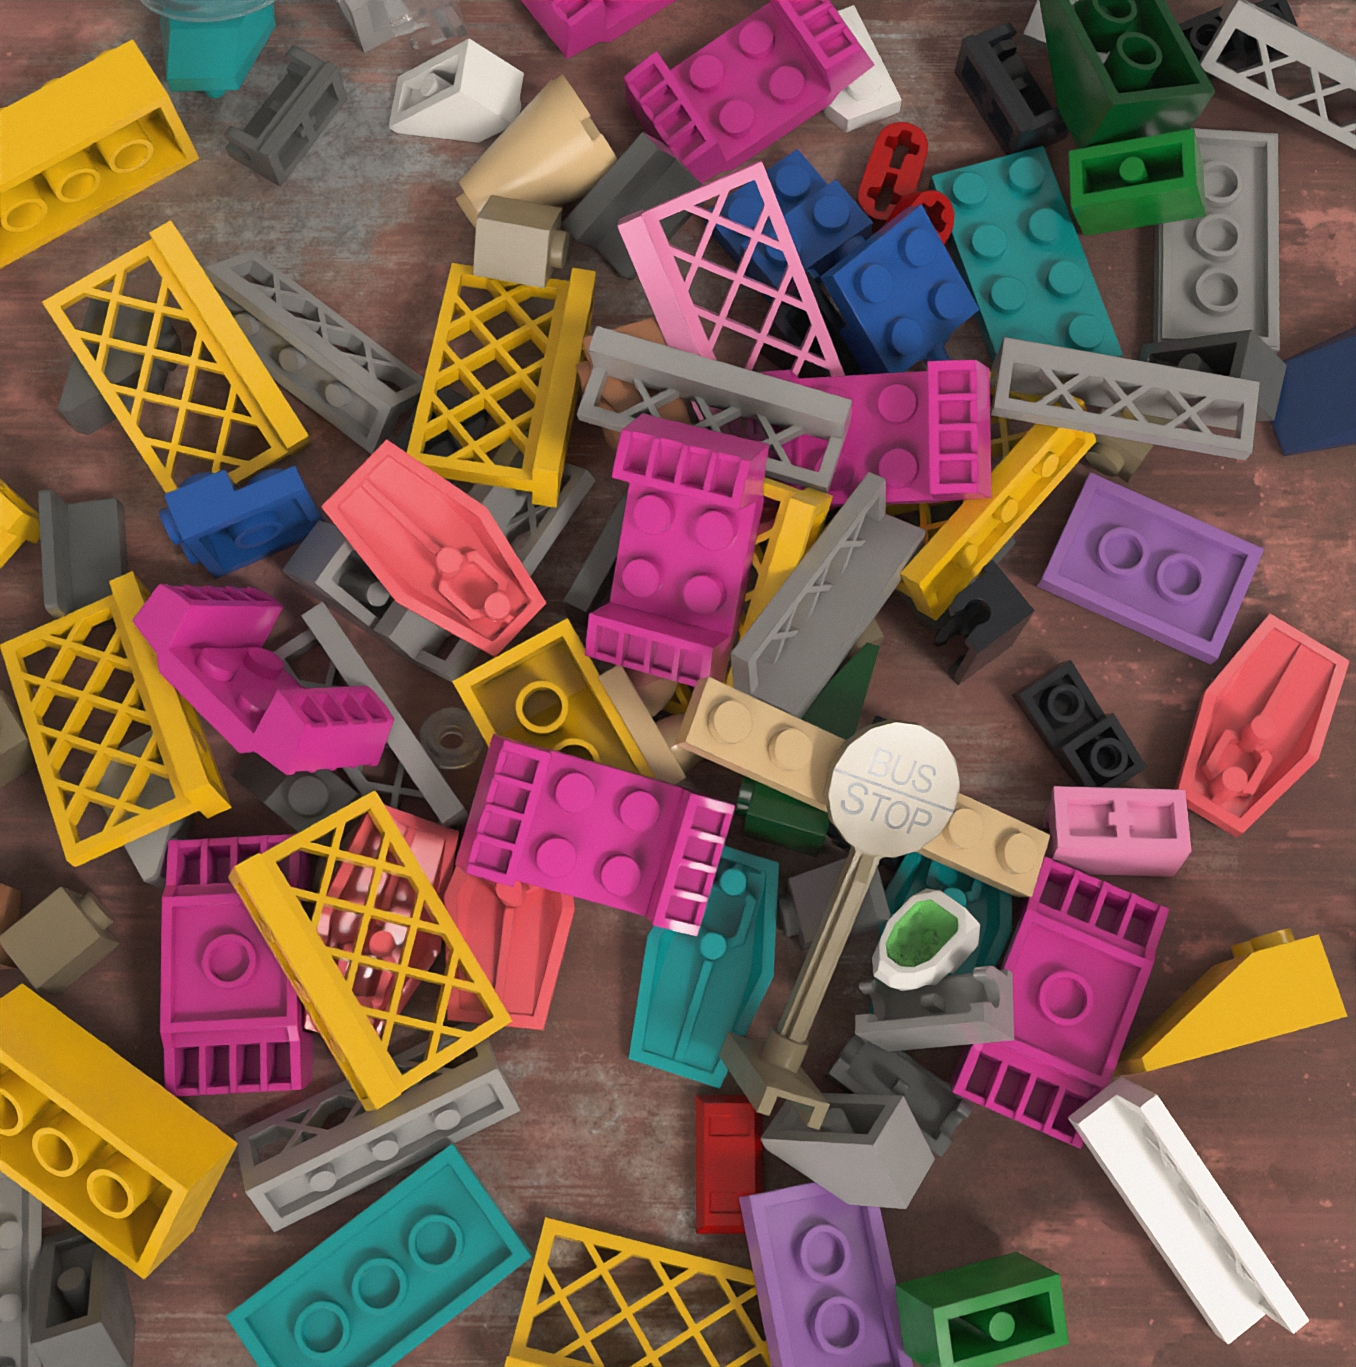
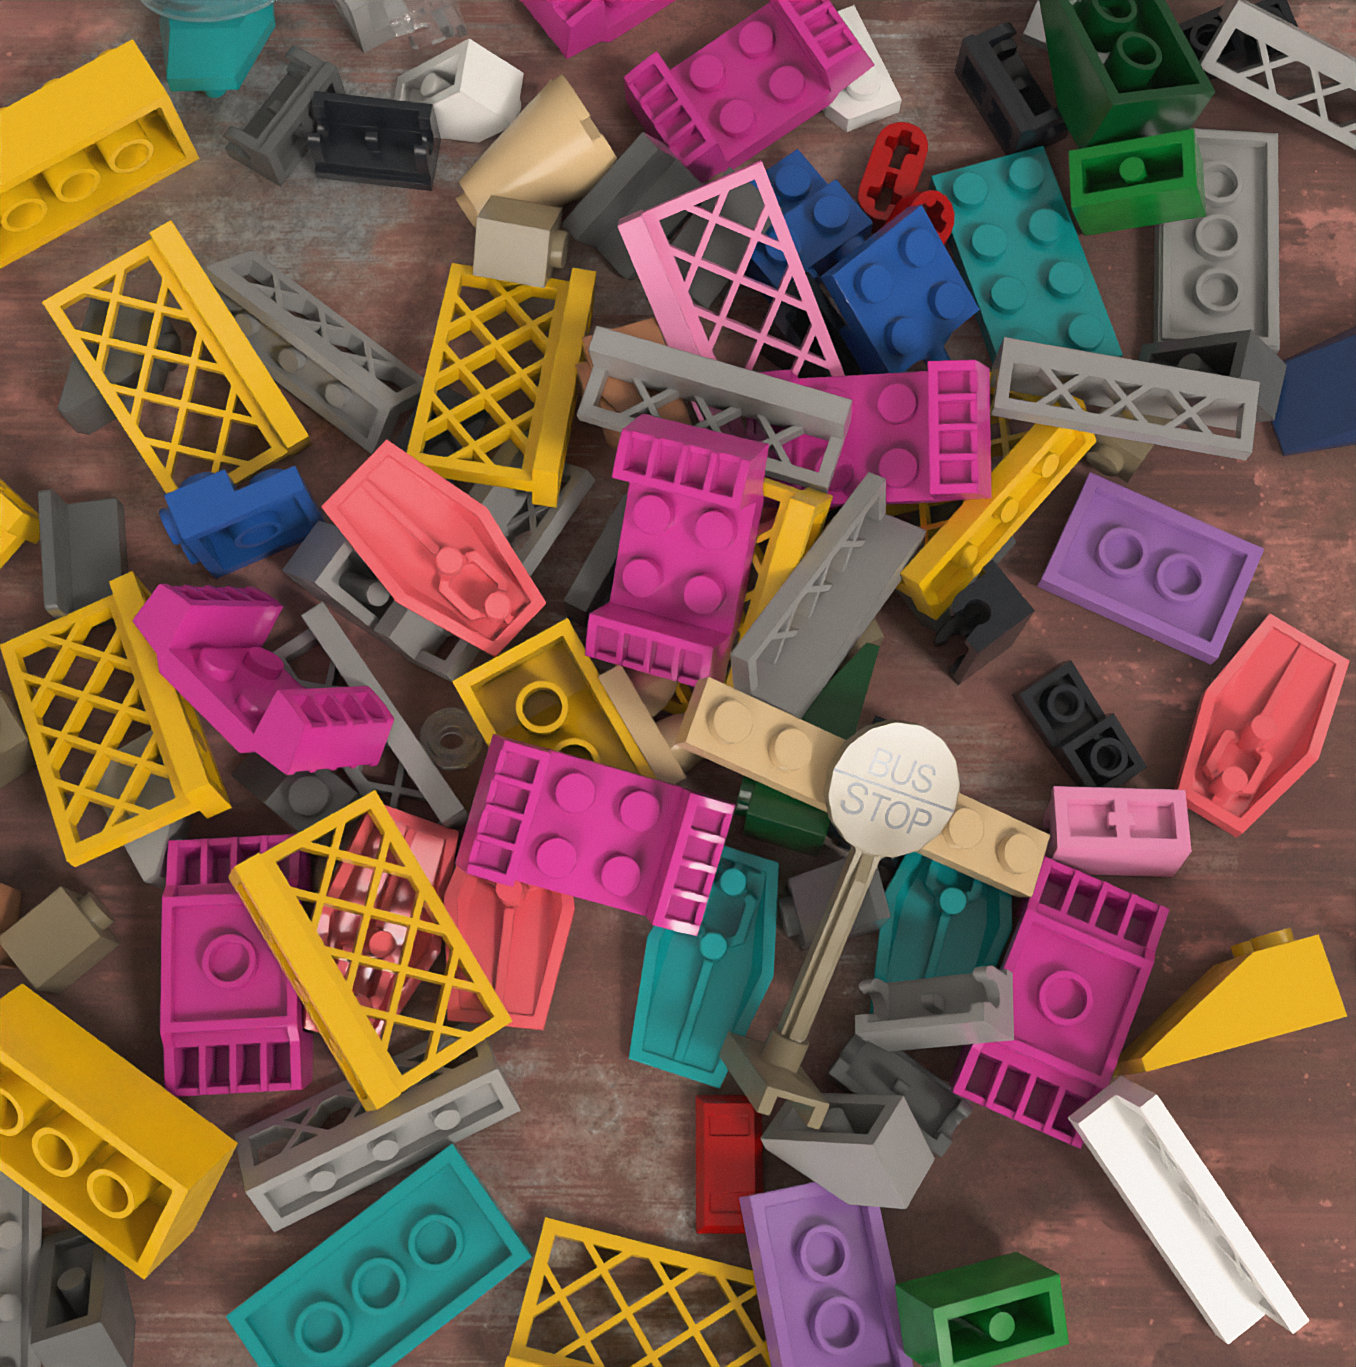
(374, 141): none -> black hinge
(725, 245): none -> dark grey hinge
(924, 941): rock -> none

